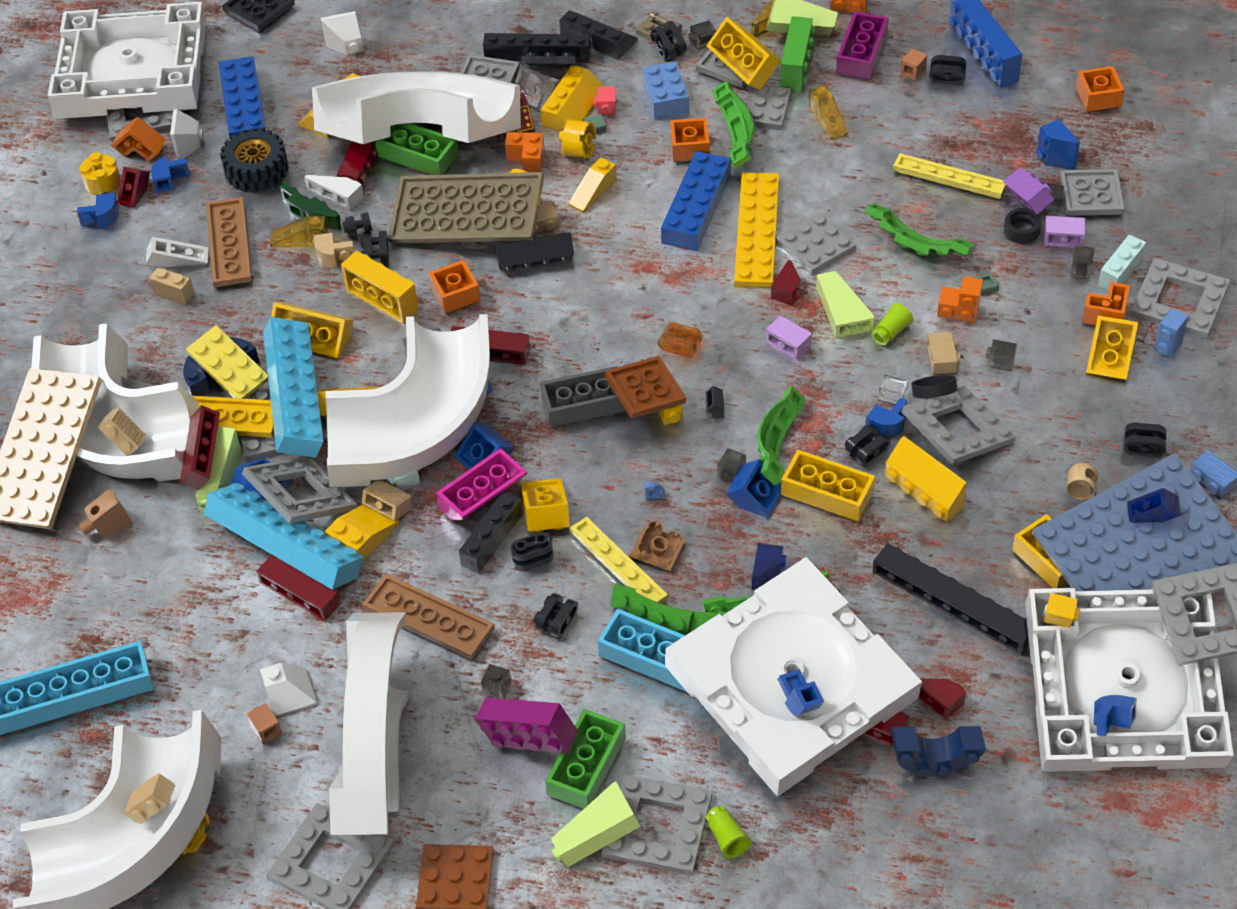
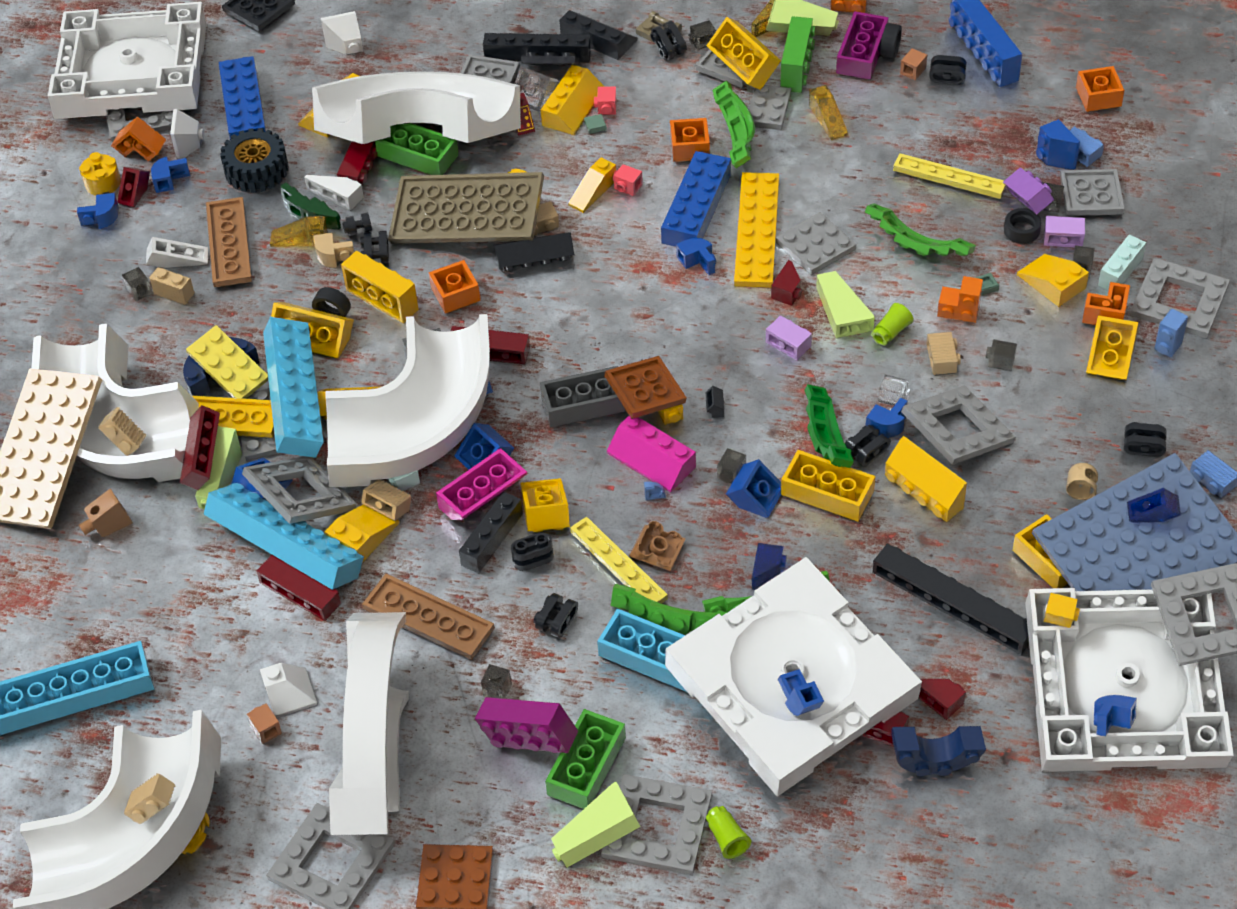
(137, 284): none -> clear smoke brick
(334, 297): none -> black tyre
(526, 148): orange brick -> none
(578, 139): yellow brick -> none
(627, 180): none -> coral brick
(652, 453): none -> dark pink slope
(665, 90): medium blue brick -> none
(680, 339): clear orange brick -> none
(694, 252): none -> blue brick
(773, 430): bright green piece -> none
(824, 427): none -> green piece
(891, 40): none -> black tyre
(934, 386): black tyre -> none
(1055, 278): none -> yellow slope
(1089, 149): none -> medium blue brick

